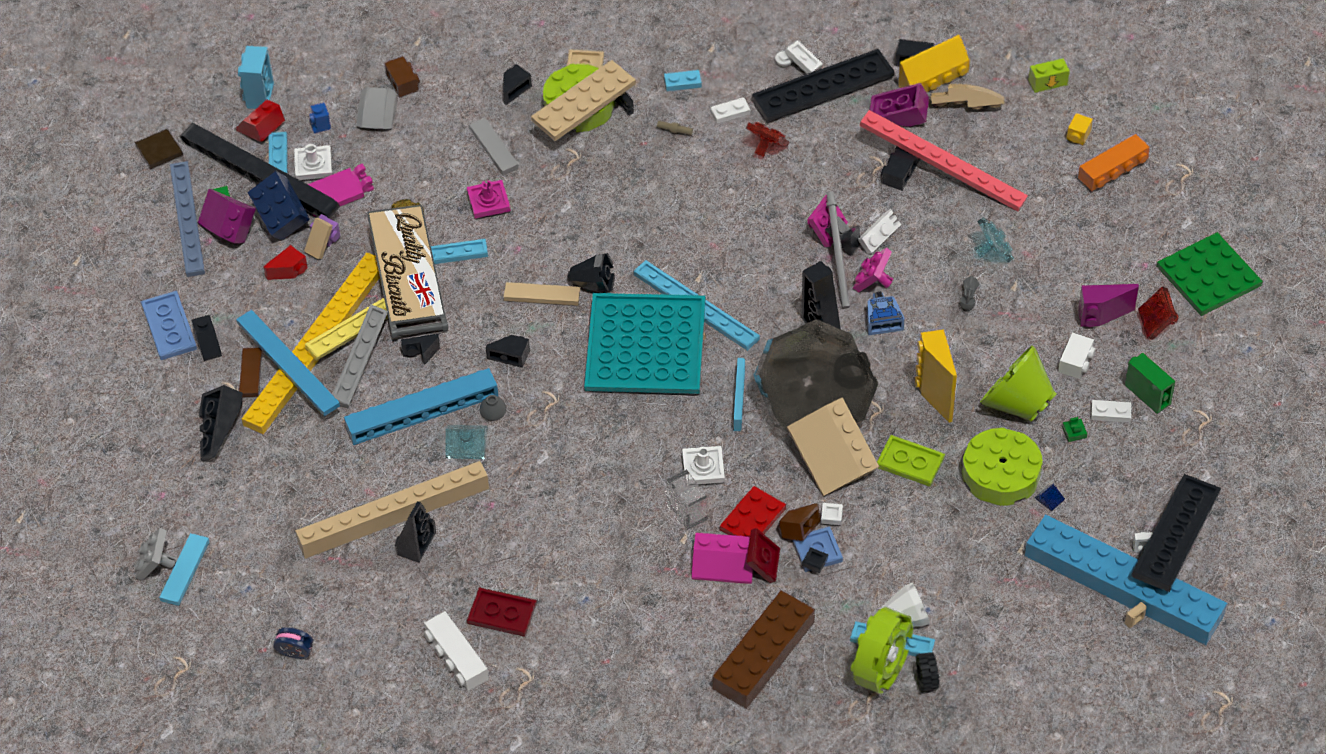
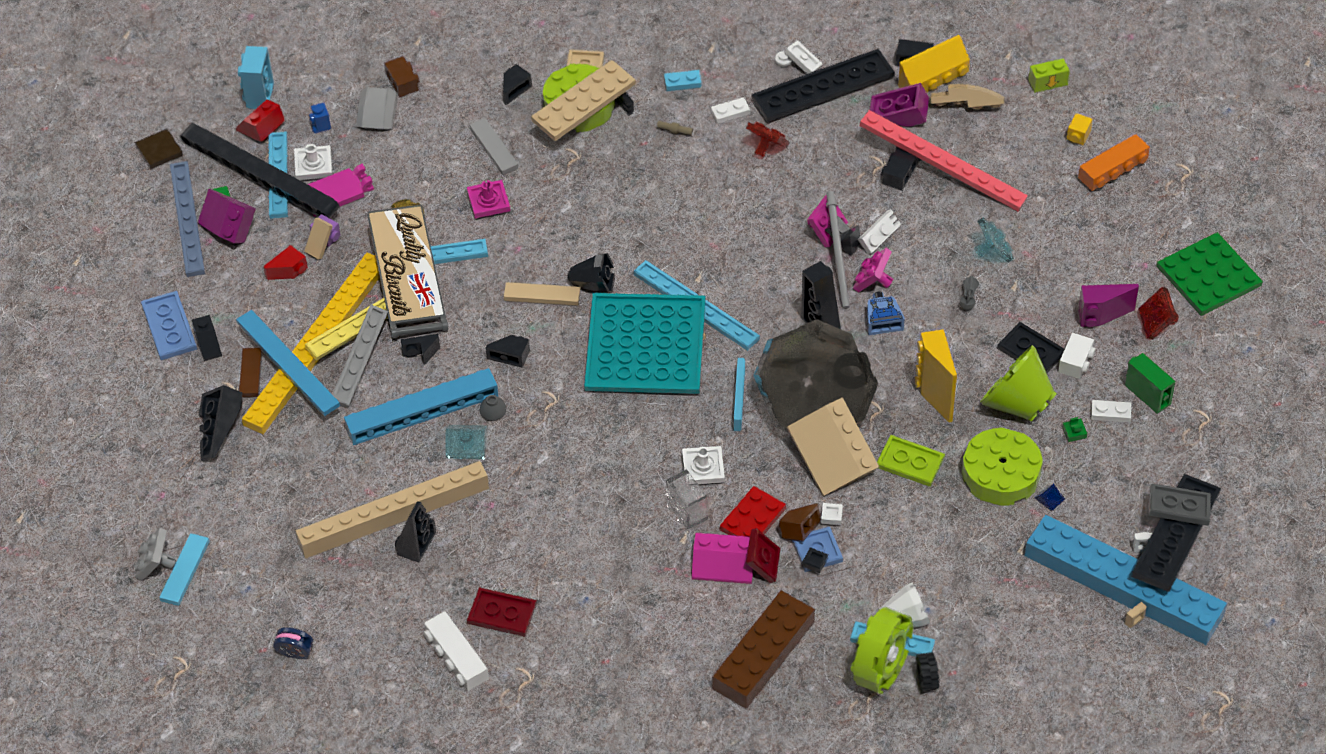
(278, 205): dark blue brick -> none
(1023, 337): none -> black tile
(1179, 504): none -> dark grey tile

